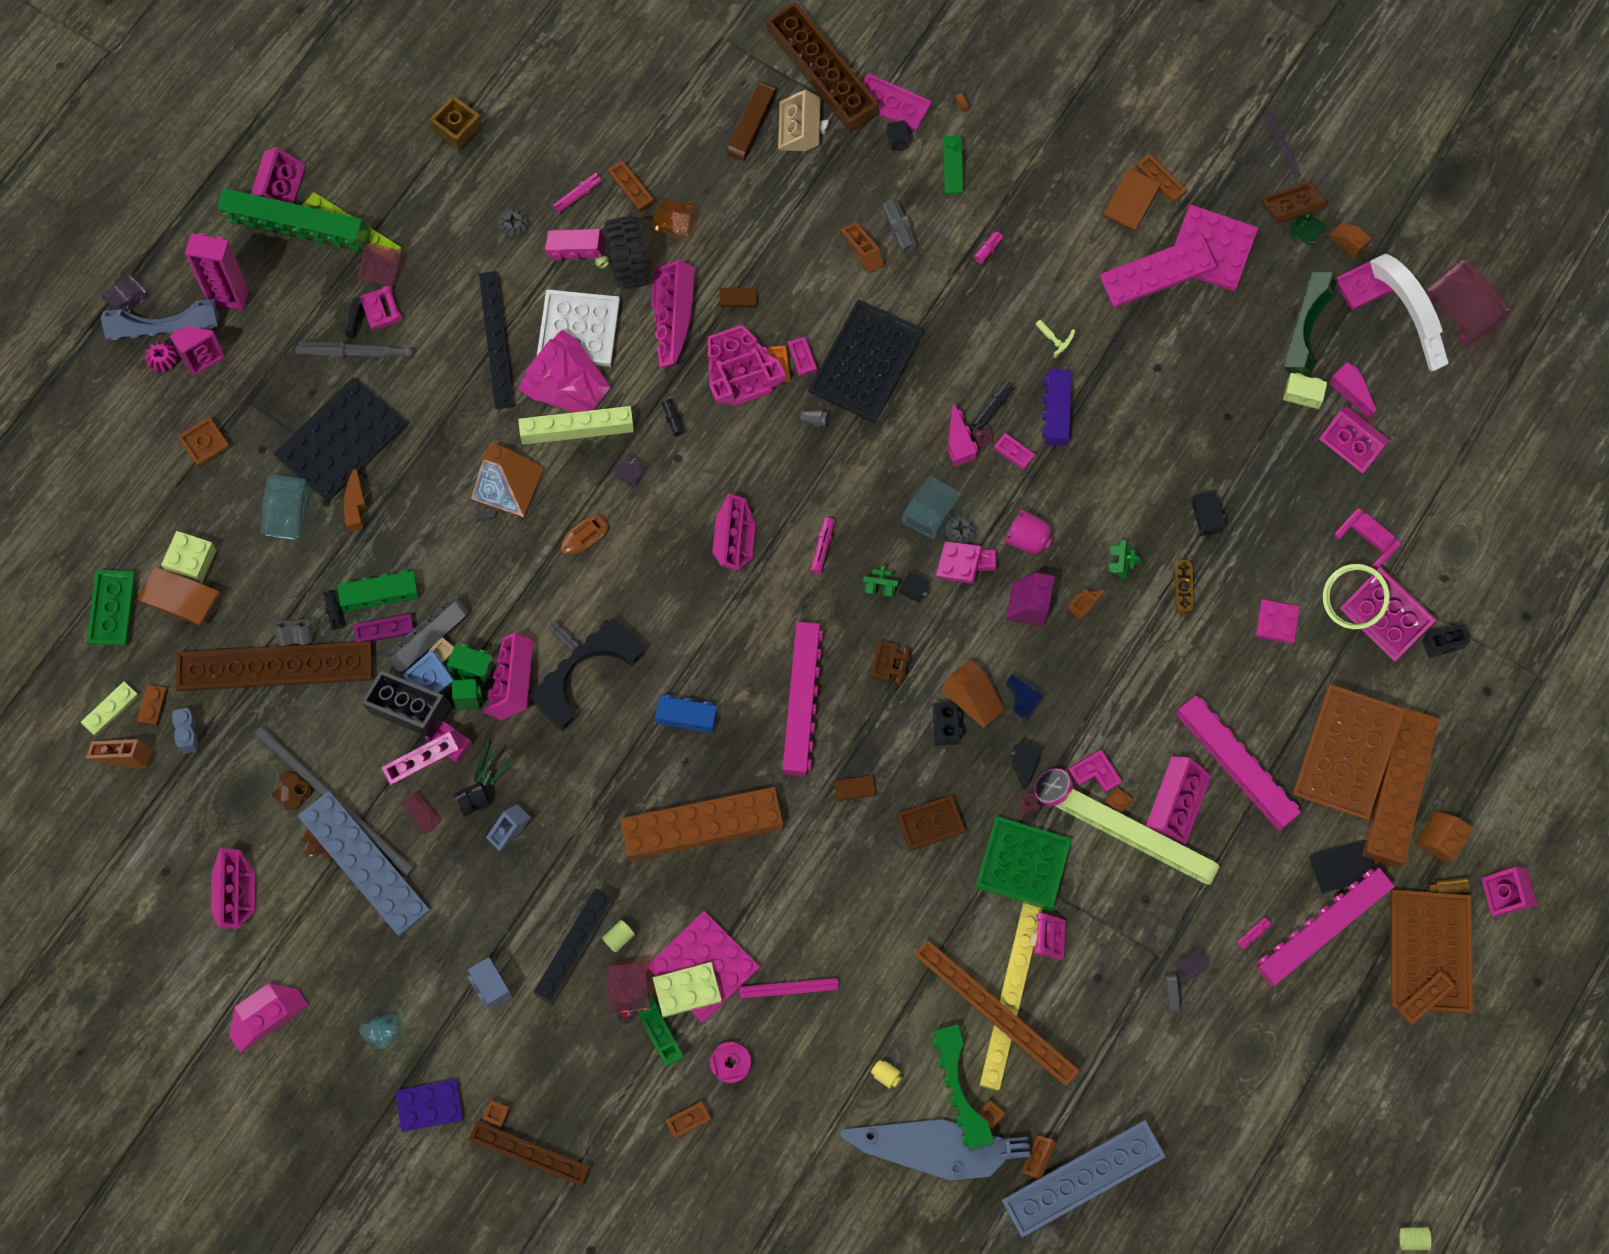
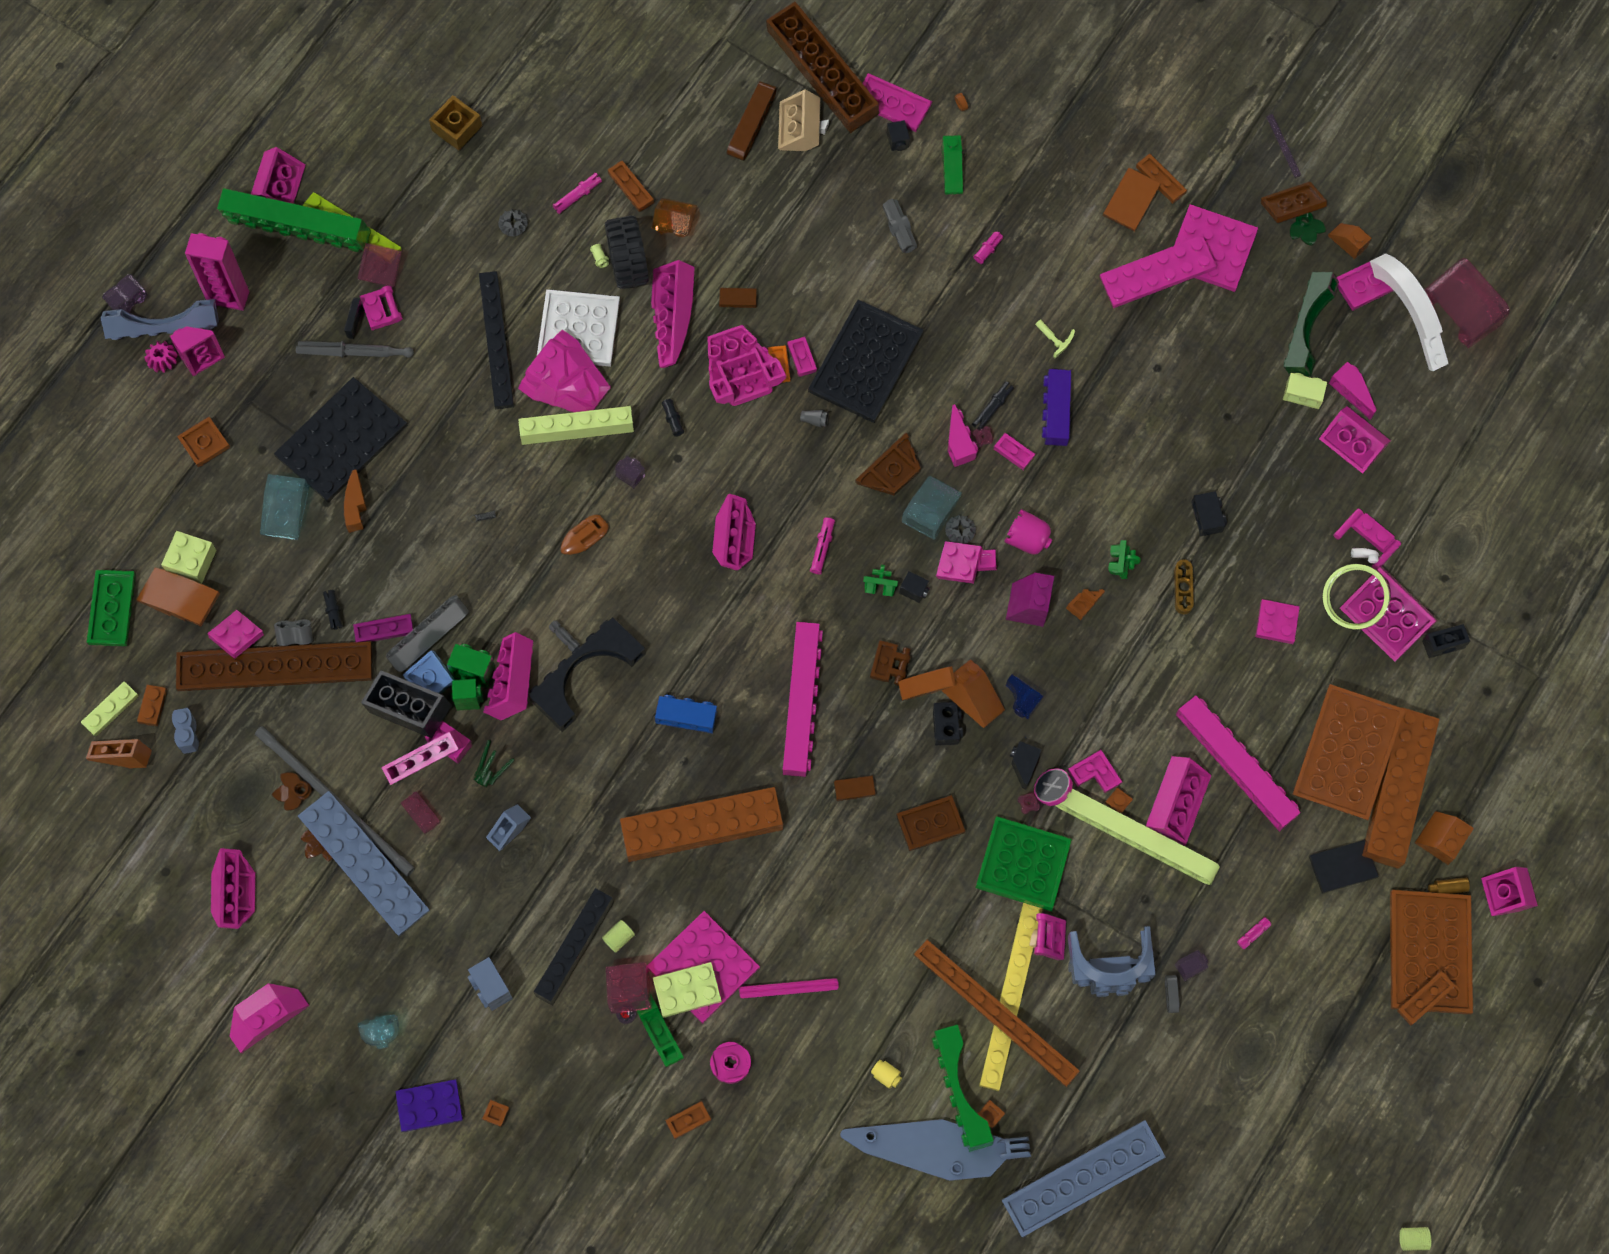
(235, 634): none -> dark pink plate
(378, 591): green brick -> none
(442, 649): tan plate -> none
(471, 799): black wheel -> none
(506, 481): dark orange slope -> none
(529, 1153): reddish brown plate -> none
(575, 244): dark pink brick -> none
(863, 247): dark orange slope -> none
(892, 468): none -> reddish brown wing
(927, 683): none -> dark orange slope
(1040, 1156): dark orange plate -> none
(1111, 974): none -> sand blue piece
(1324, 927): dark pink brick -> none
(1372, 555): none -> white arm

